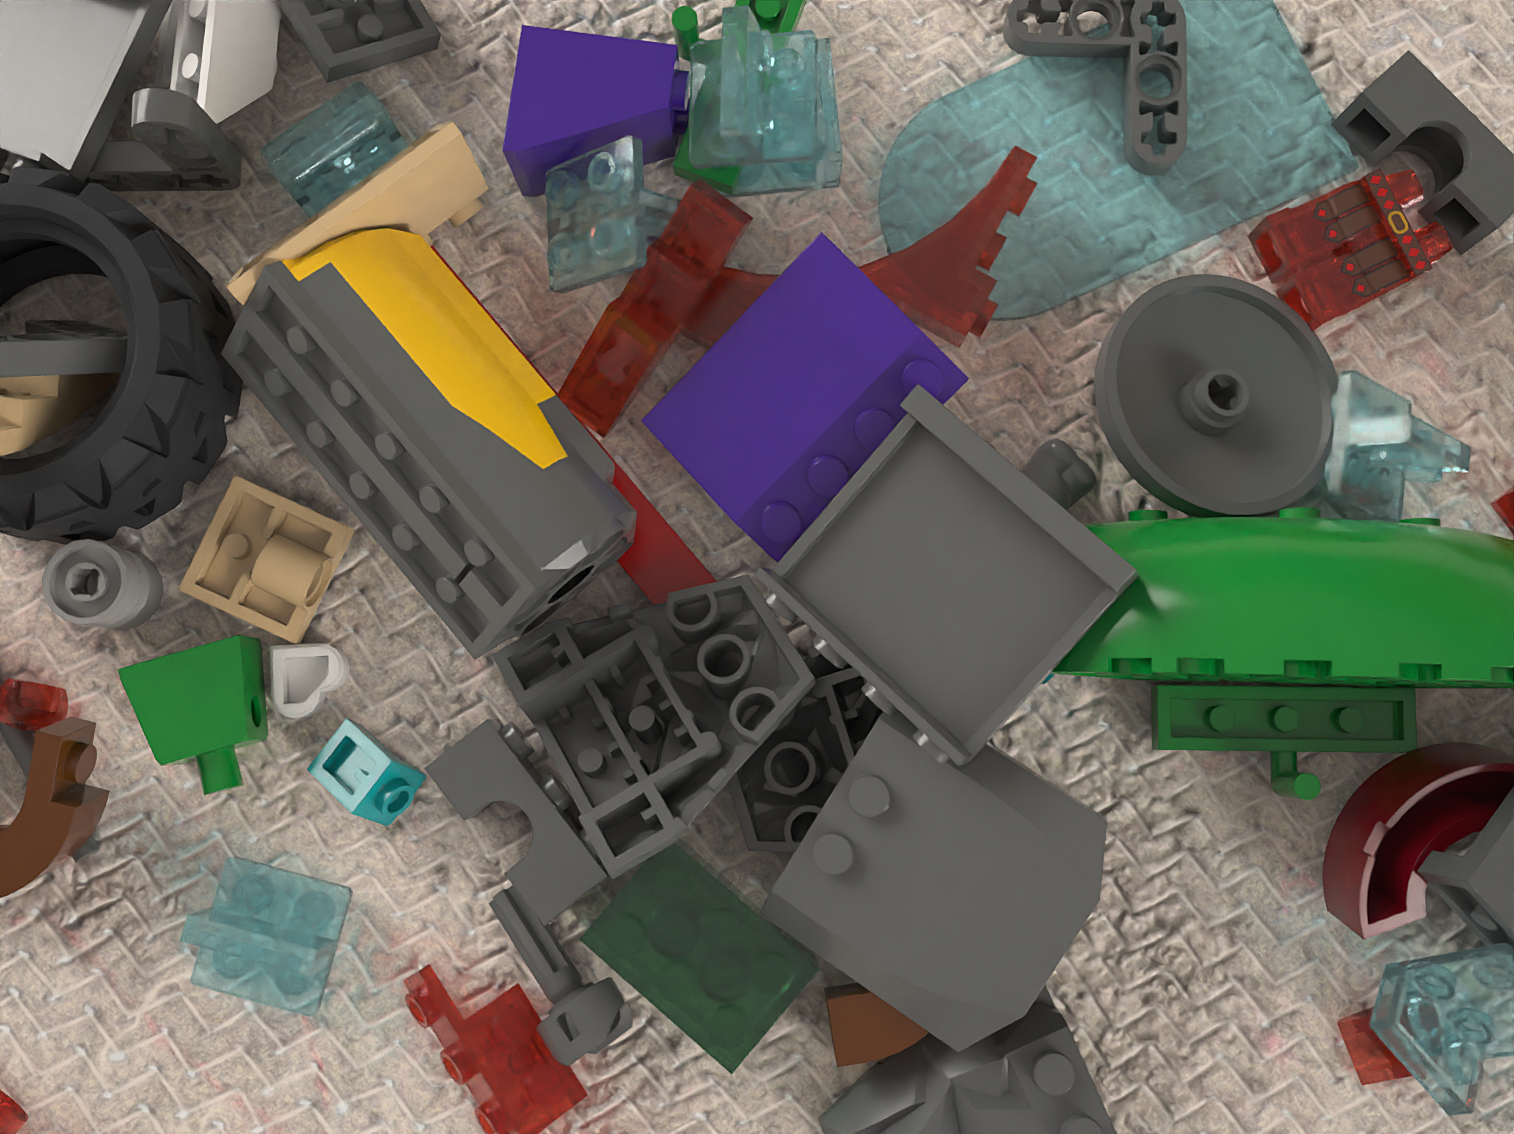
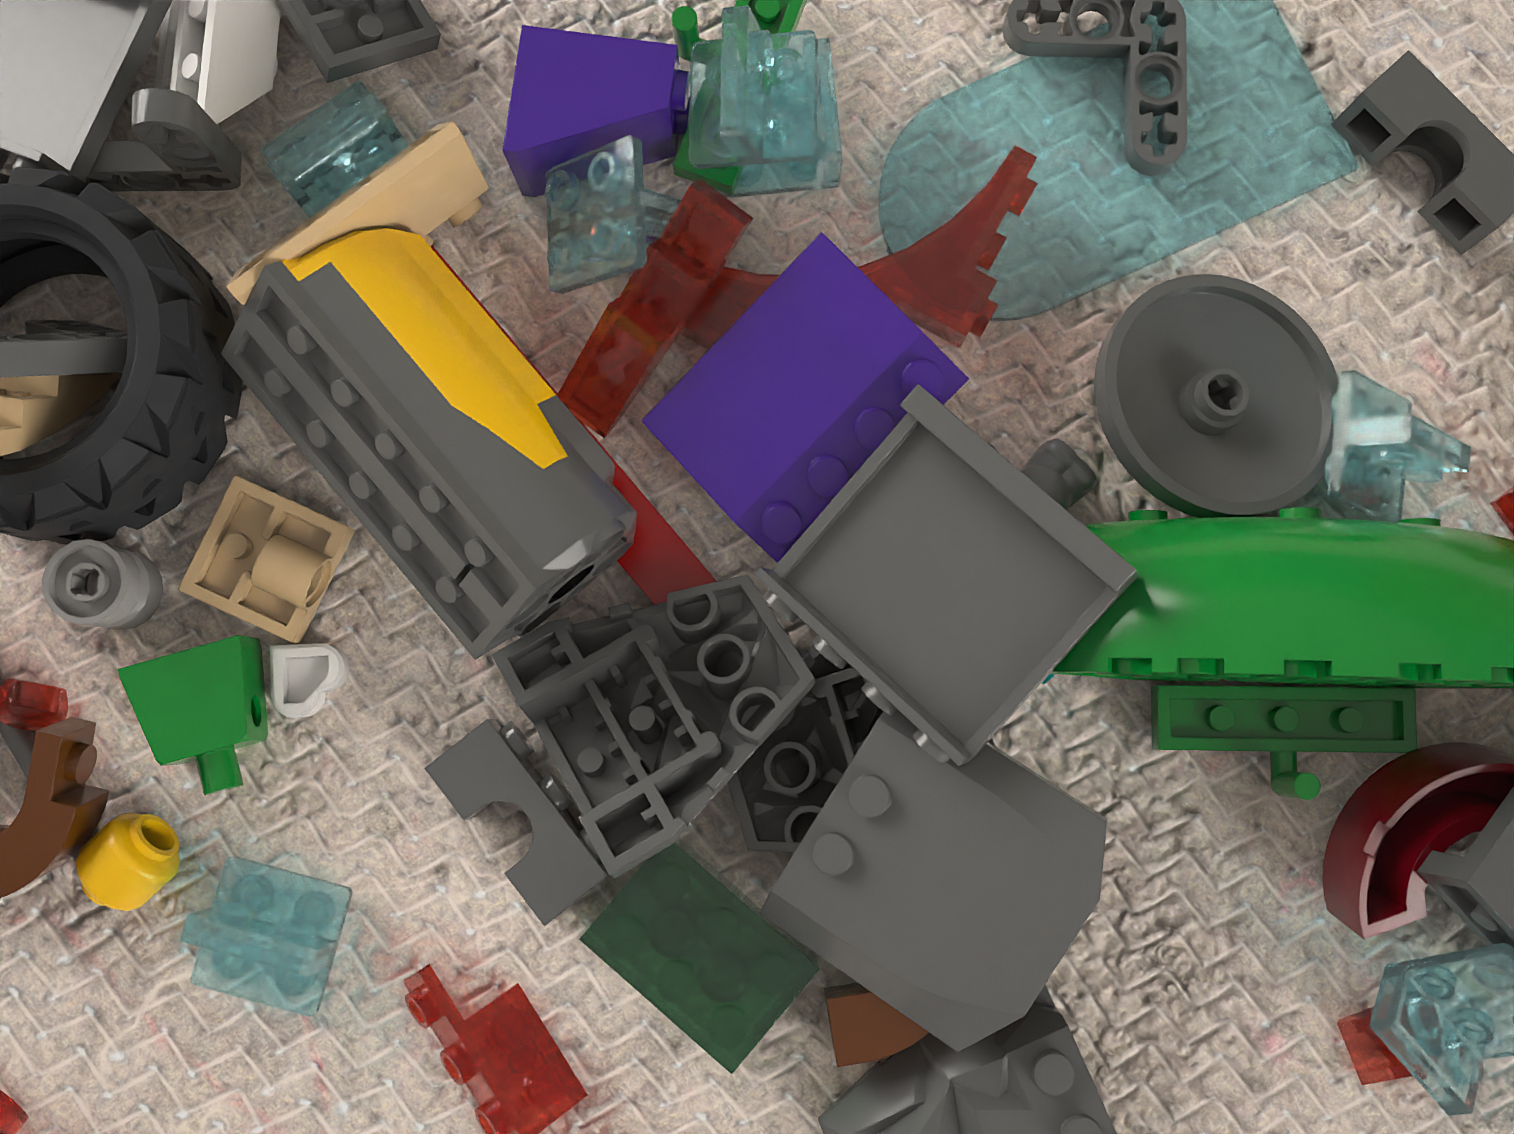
(128, 861): none -> yellow head
(365, 774): teal bracket -> none
(582, 1015): dark grey piece -> none
(1364, 232): clear red hips -> none

